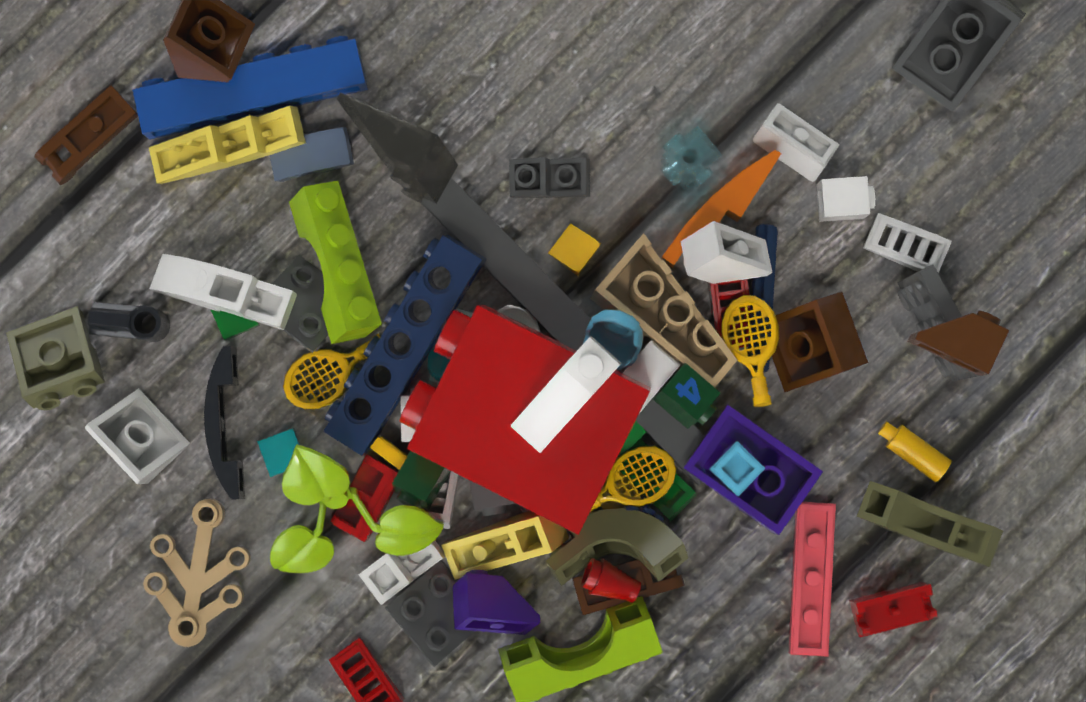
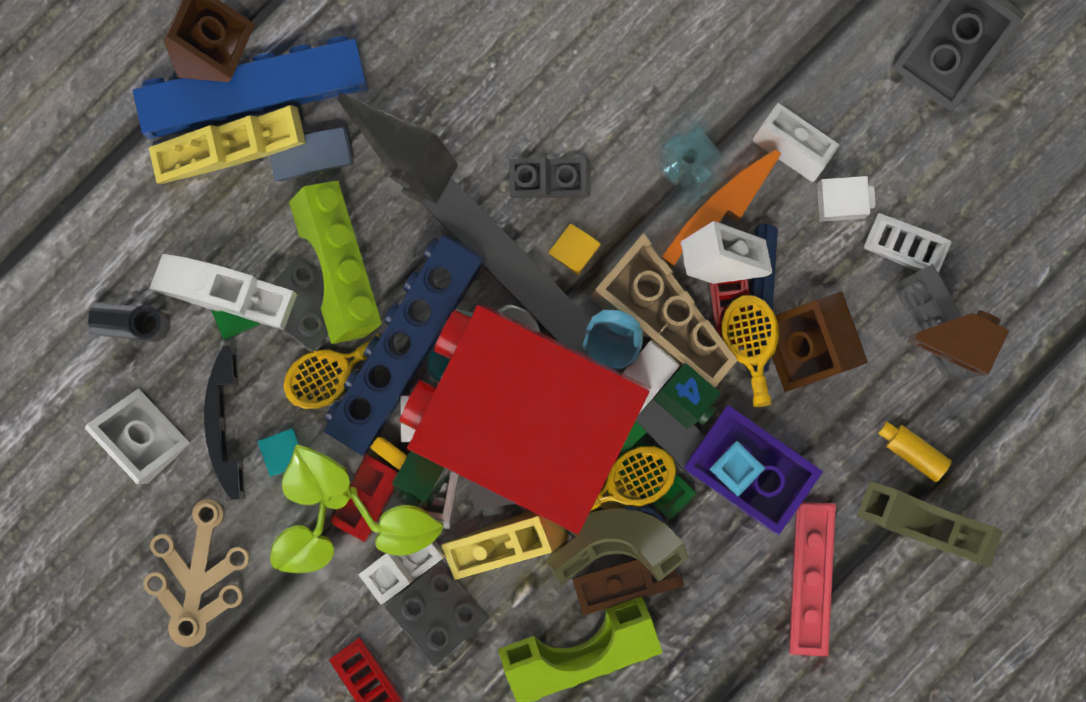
(55, 359): olive plate -> none
(86, 134): reddish brown plate -> none
(491, 605): dark purple slope -> none
(565, 394): white slope -> none
(608, 581): red cone -> none
(893, 609): red hinge -> none

